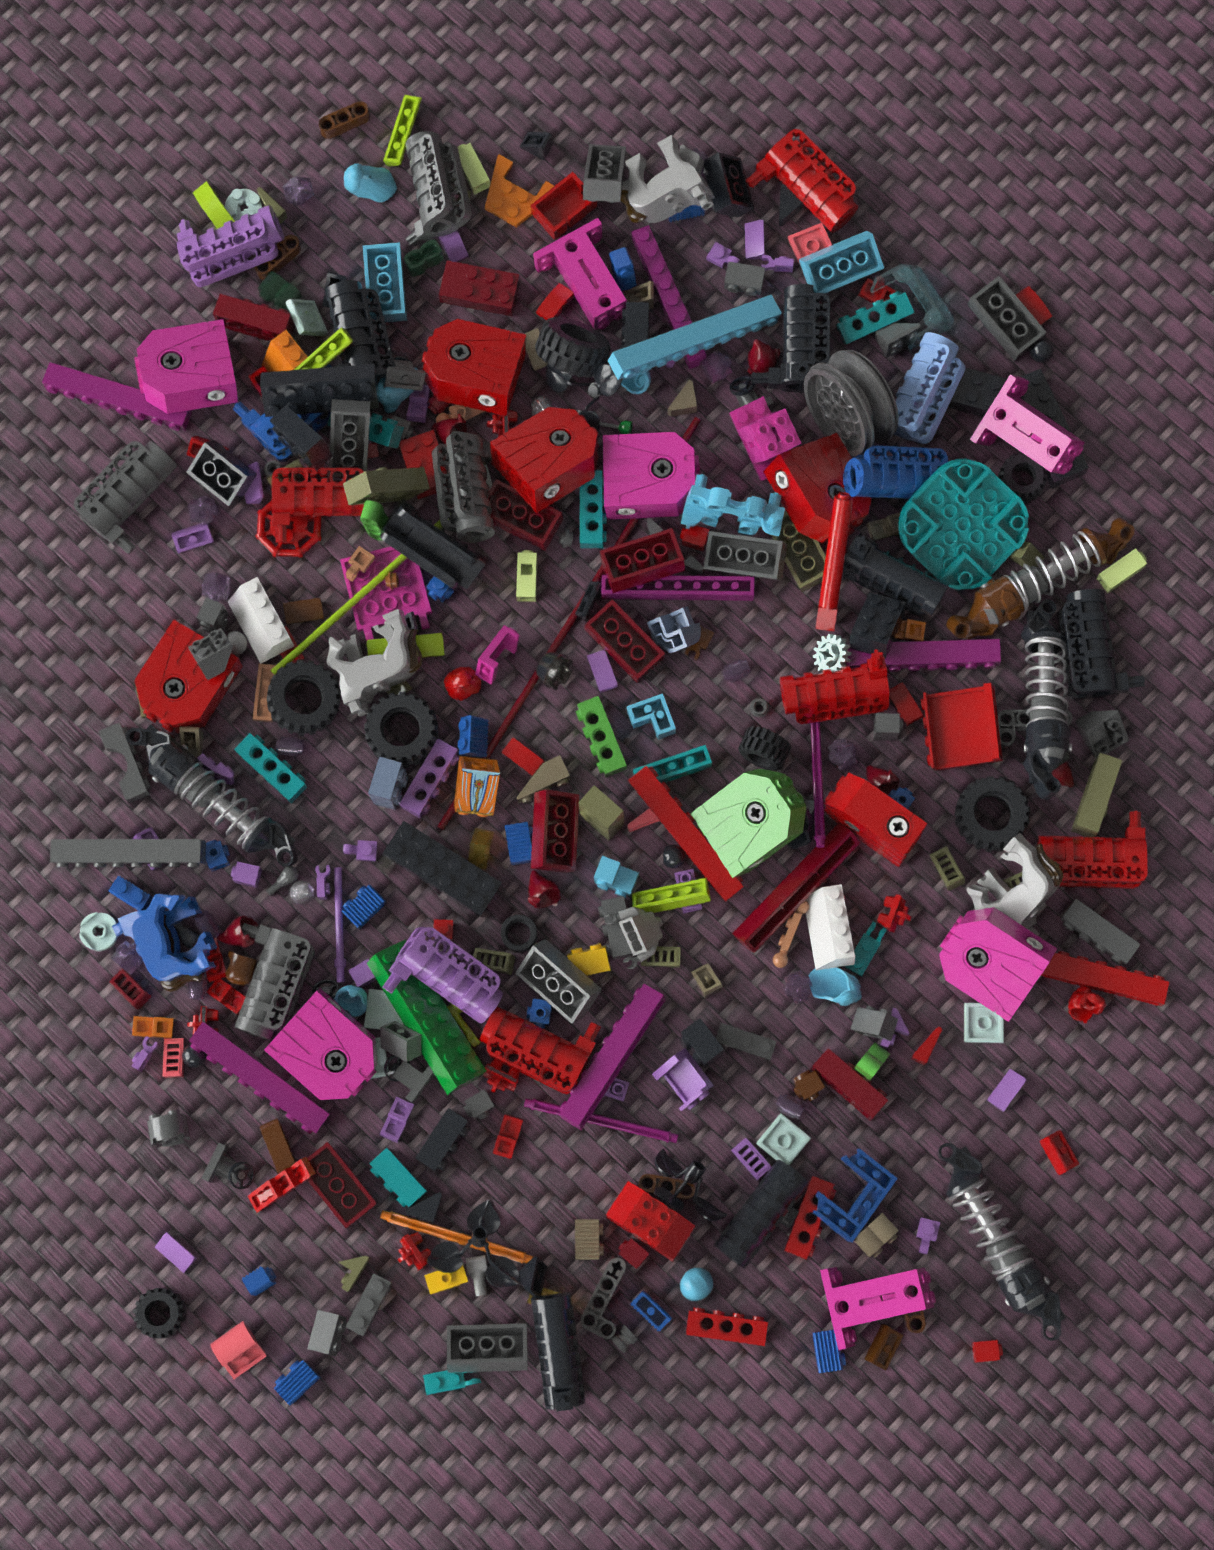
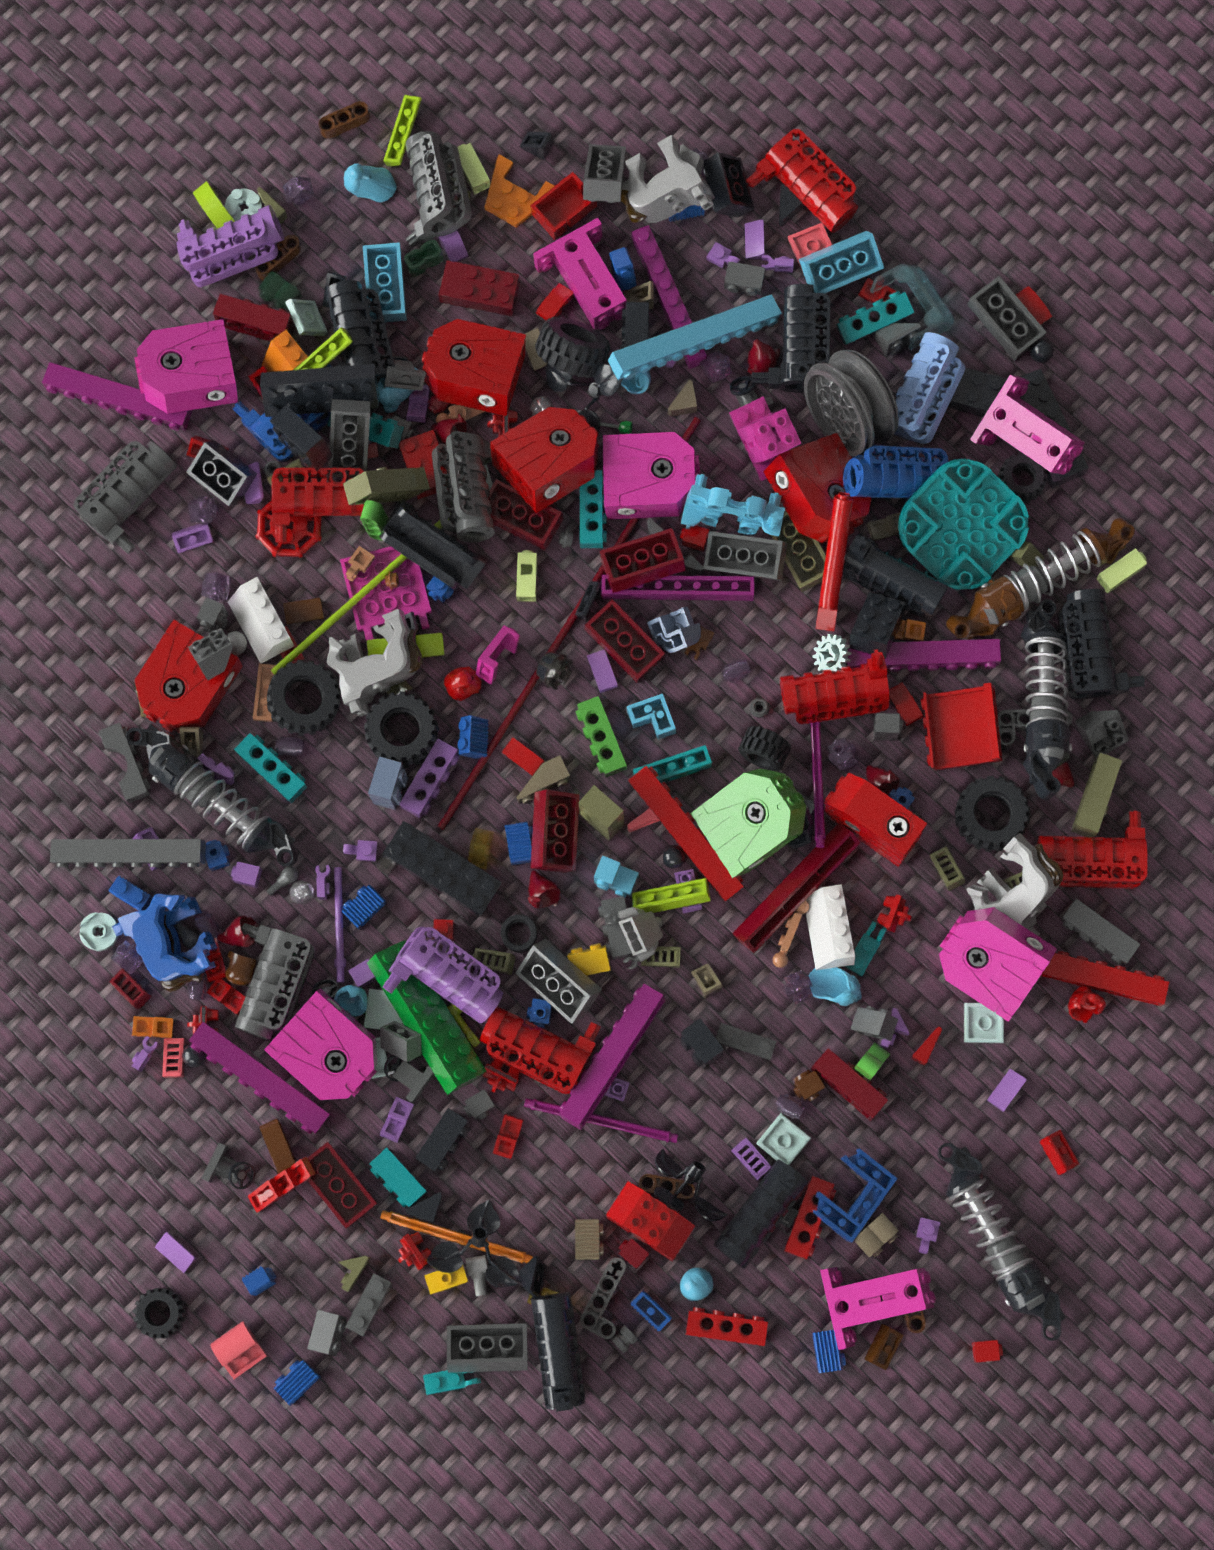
(168, 1129): dark grey brick -> none
(476, 786): orange slope -> none
(685, 1078): medium lavender panel -> none

